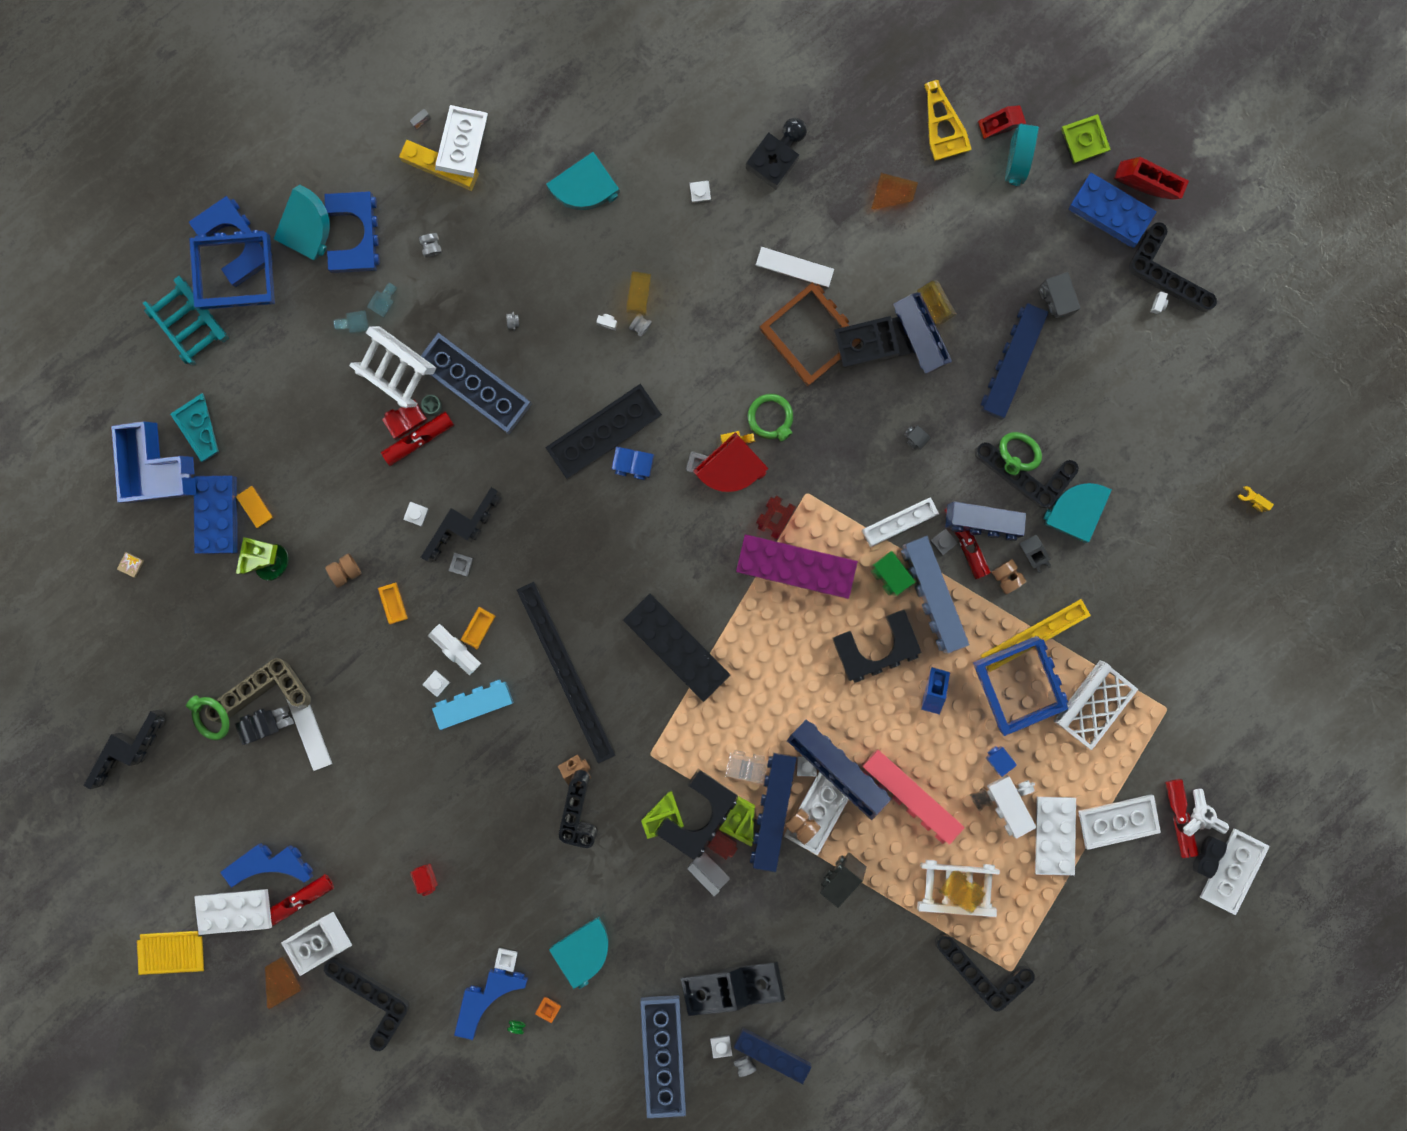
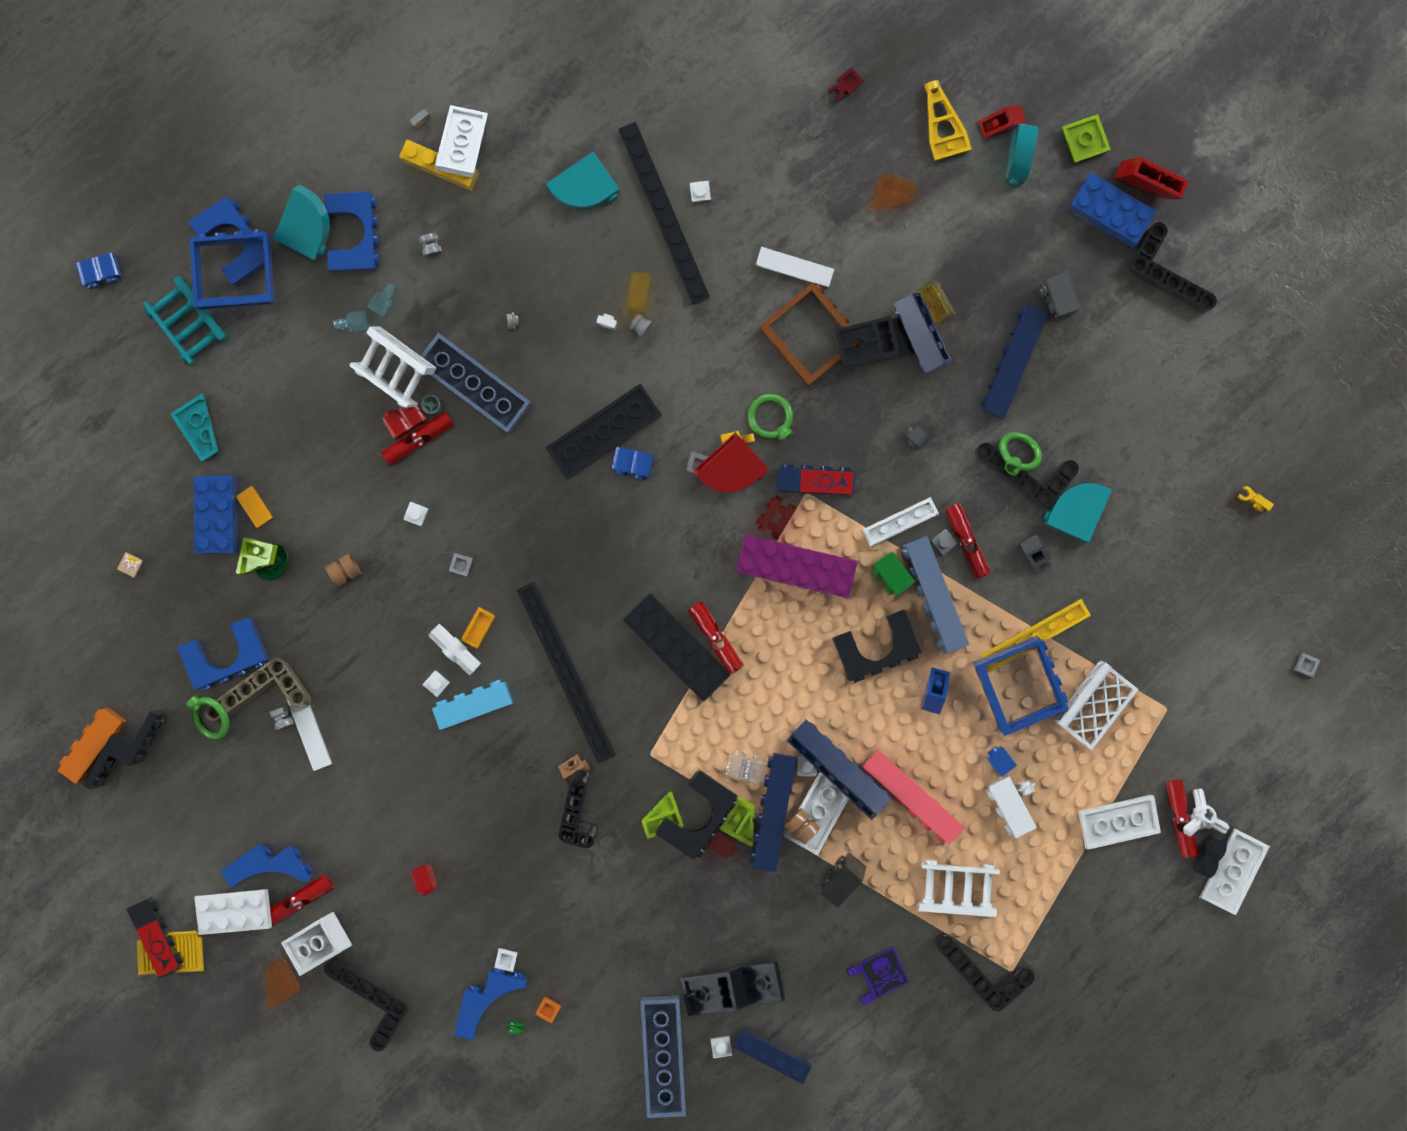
(88, 749): none -> orange brick
(98, 270): none -> blue brick
(141, 471): blue piece -> none
(155, 937): none -> brick
(250, 654): none -> blue arch
(256, 727): black brick -> none
(392, 603): light orange tile -> none
(461, 525): black bracket -> none
(582, 952): teal brick -> none
(664, 213): none -> black plate
(708, 873): light grey panel -> none
(709, 627): none -> red piece
(745, 1066): light grey wheel -> none
(771, 147): black brick -> none
(815, 480): none -> brick
(847, 83): none -> dark red plate
(881, 973): none -> flag
(962, 891): clear yellow brick -> none
(981, 799): clear smoke wheel -> none
(985, 520): brick -> none
(1006, 570): medium nougat wheel -> none
(1055, 835): white plate -> none
(1160, 303): white plate -> none
(1307, 665): none -> light grey tile

